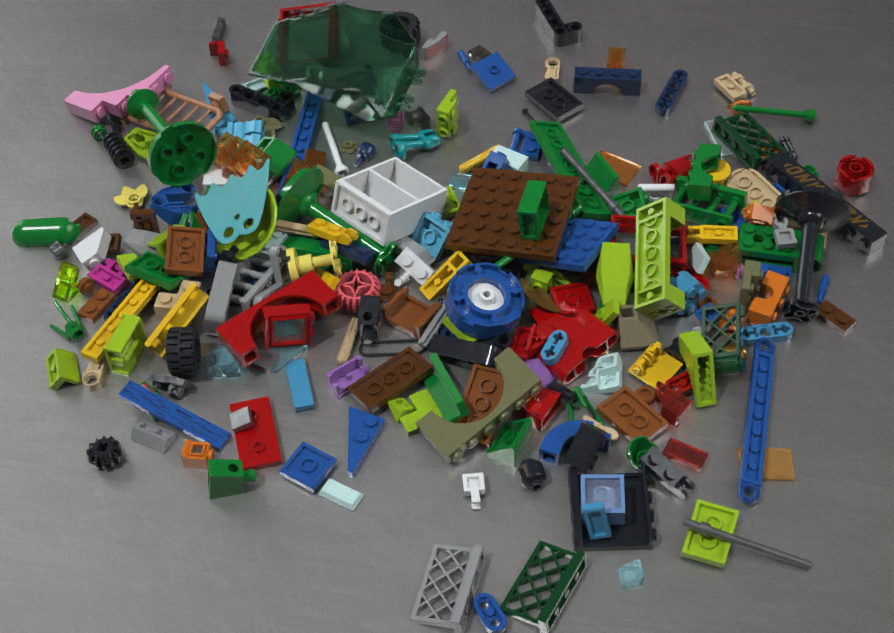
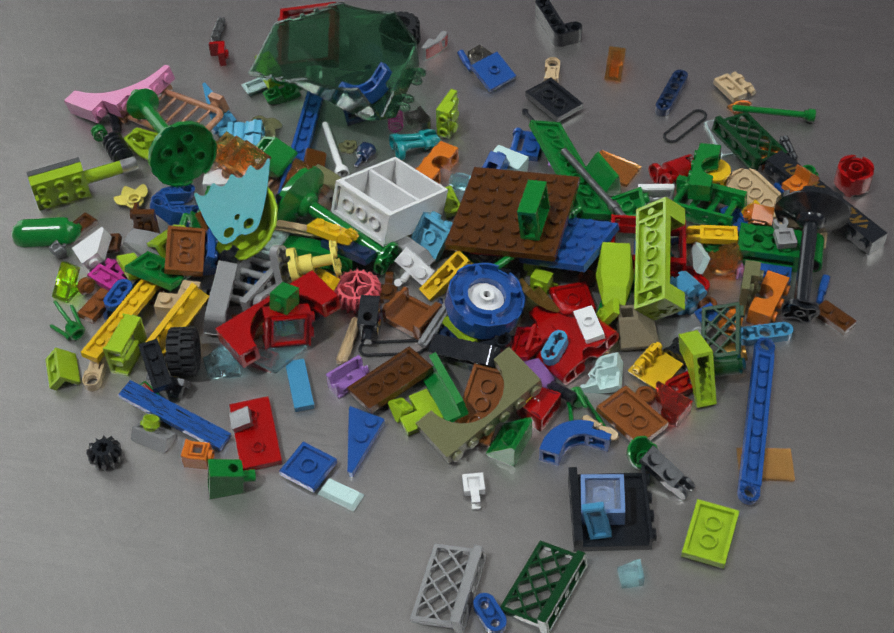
(68, 181): none -> lime piece
(117, 294): none -> blue plate
(150, 422): none -> lime plate
(155, 366): none -> black plate
(261, 104): black beam -> none
(284, 298): none -> green brick
(375, 86): none -> blue arch
(441, 156): none -> orange arch
(475, 161): yellow axle -> none
(532, 474): black head -> none
(557, 275): lime pin -> none
(584, 447): black slope -> none
(589, 324): none -> white plate
(625, 79): dark blue arch -> none
(685, 454): clear red tile -> none
(696, 110): none -> black piece
(705, 529): flat silver bar -> none
(801, 178): none -> orange slope

